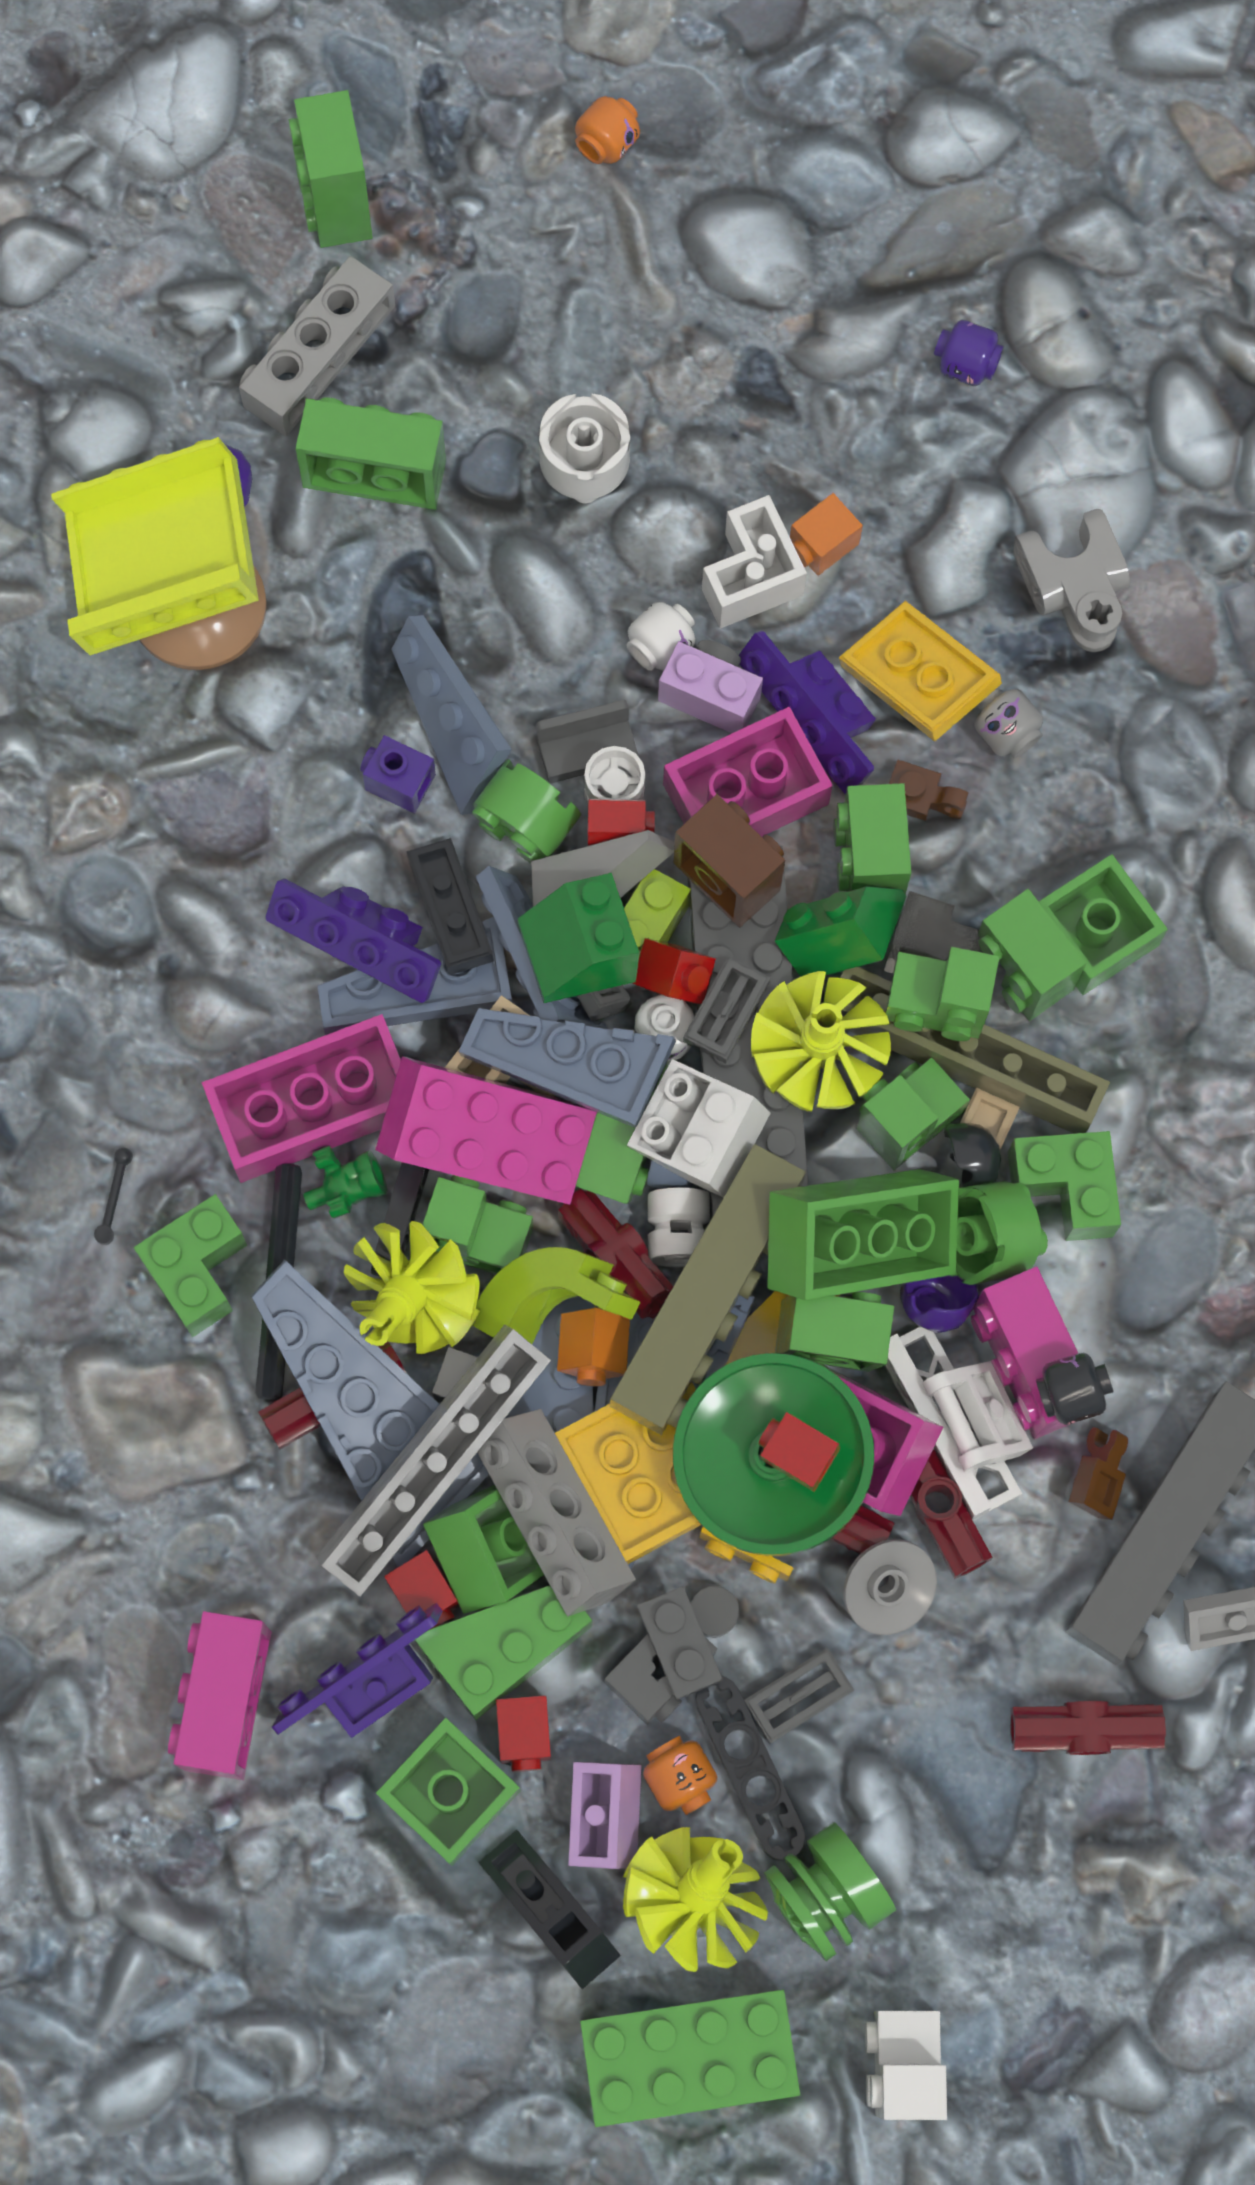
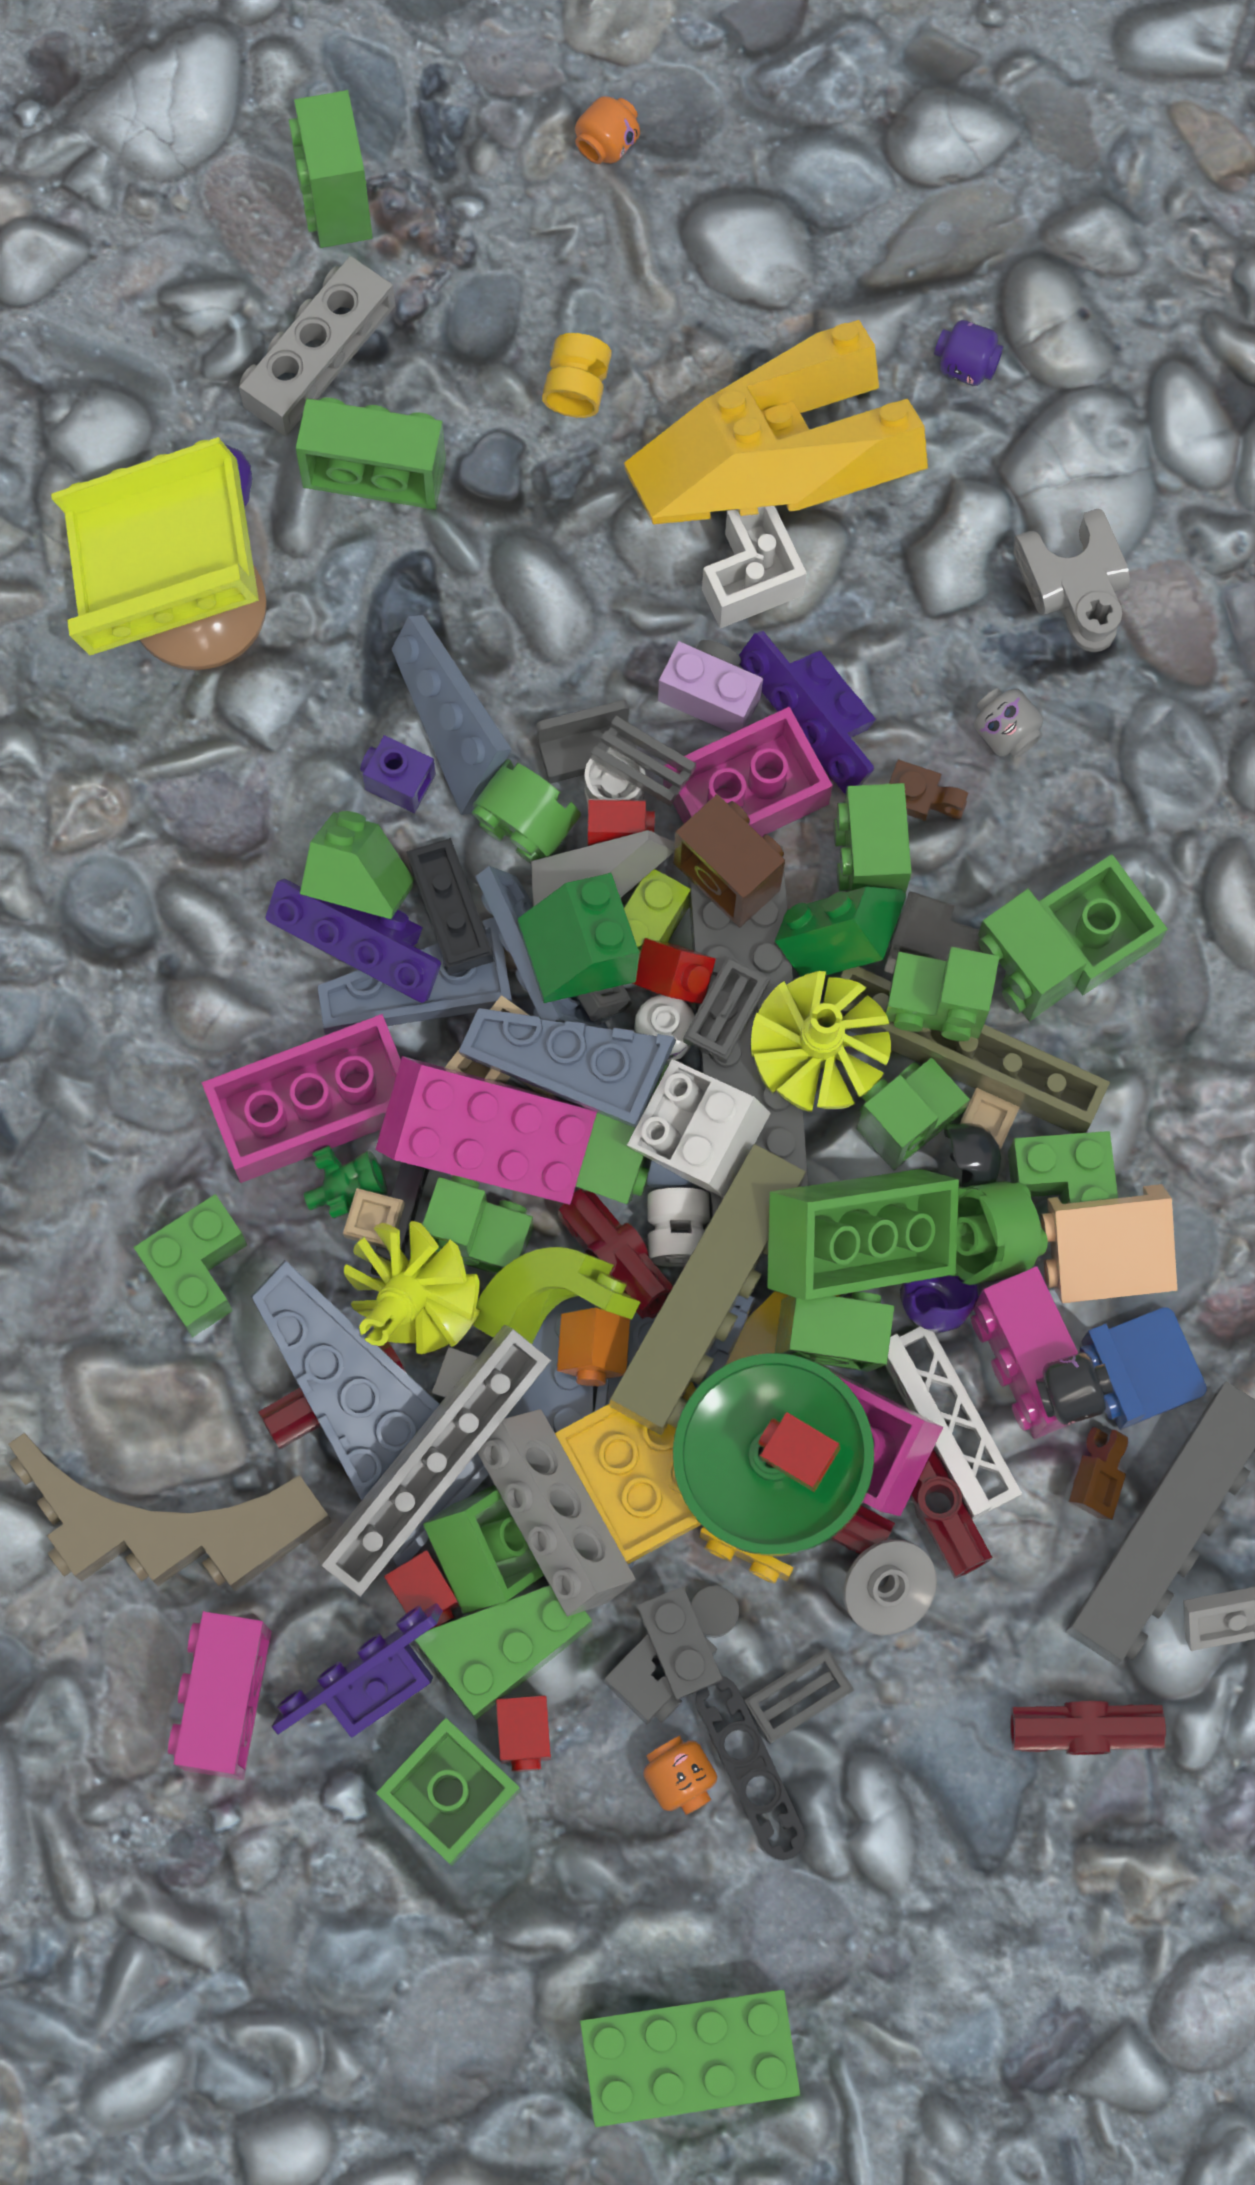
(97, 1530): none -> dark tan arch
(104, 1234): black hinge -> none
(281, 1247): black axle -> none
(356, 867): none -> bright green slope
(368, 1211): none -> tan tile
(549, 1909): black slope -> none
(576, 375): none -> yellow wheel
(584, 446): white brick -> none
(604, 1814): lavender brick -> none
(654, 747): none -> dark grey tile
(657, 634): white head -> none
(684, 1886): neon yellow piece -> none
(756, 450): none -> yellow wedge
(825, 534): orange brick -> none
(829, 1891): bright green wheel -> none
(908, 2066): white brick -> none
(920, 670): yellow tile -> none
(988, 1410): white plate -> none
(1111, 1246): none -> light nougat panel
(1146, 1366): none -> blue bracket

